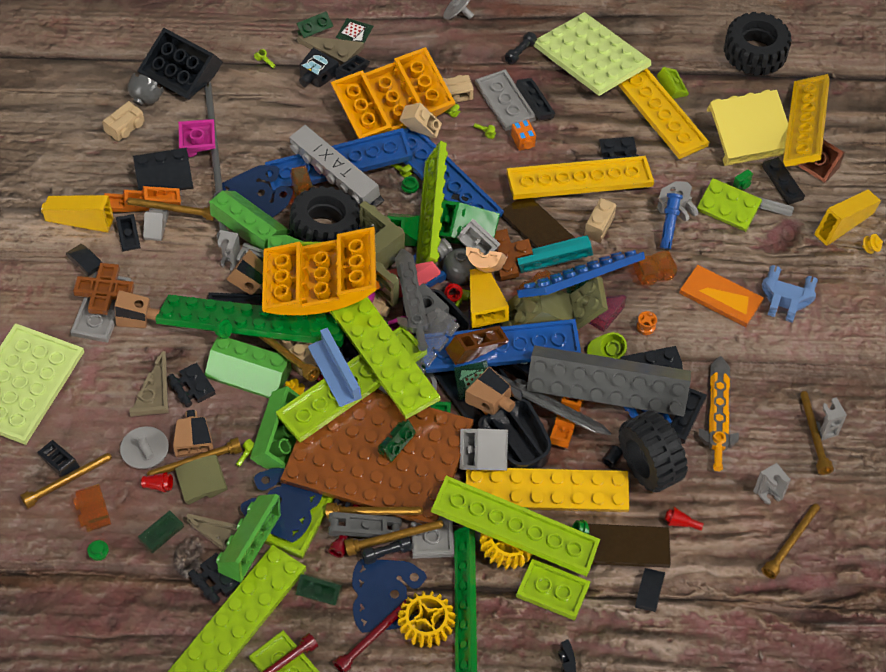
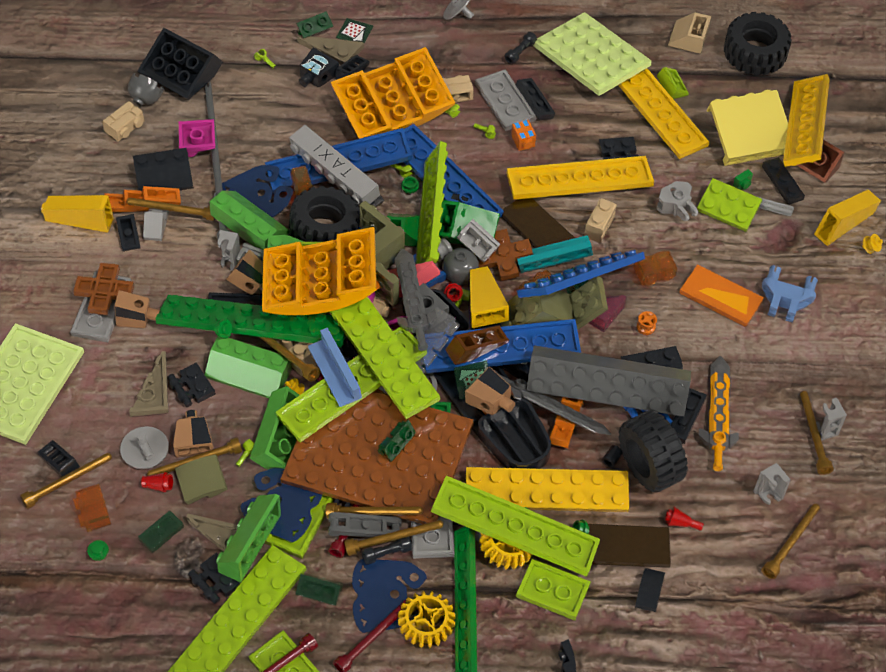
(84, 258): black slope -> none
(420, 120): tan slope -> none
(483, 449): light grey slope -> none
(487, 263): light nougat cylinder -> none
(608, 345): lime cap -> none
(671, 212): blue pin -> none
(690, 32): none -> tan slope

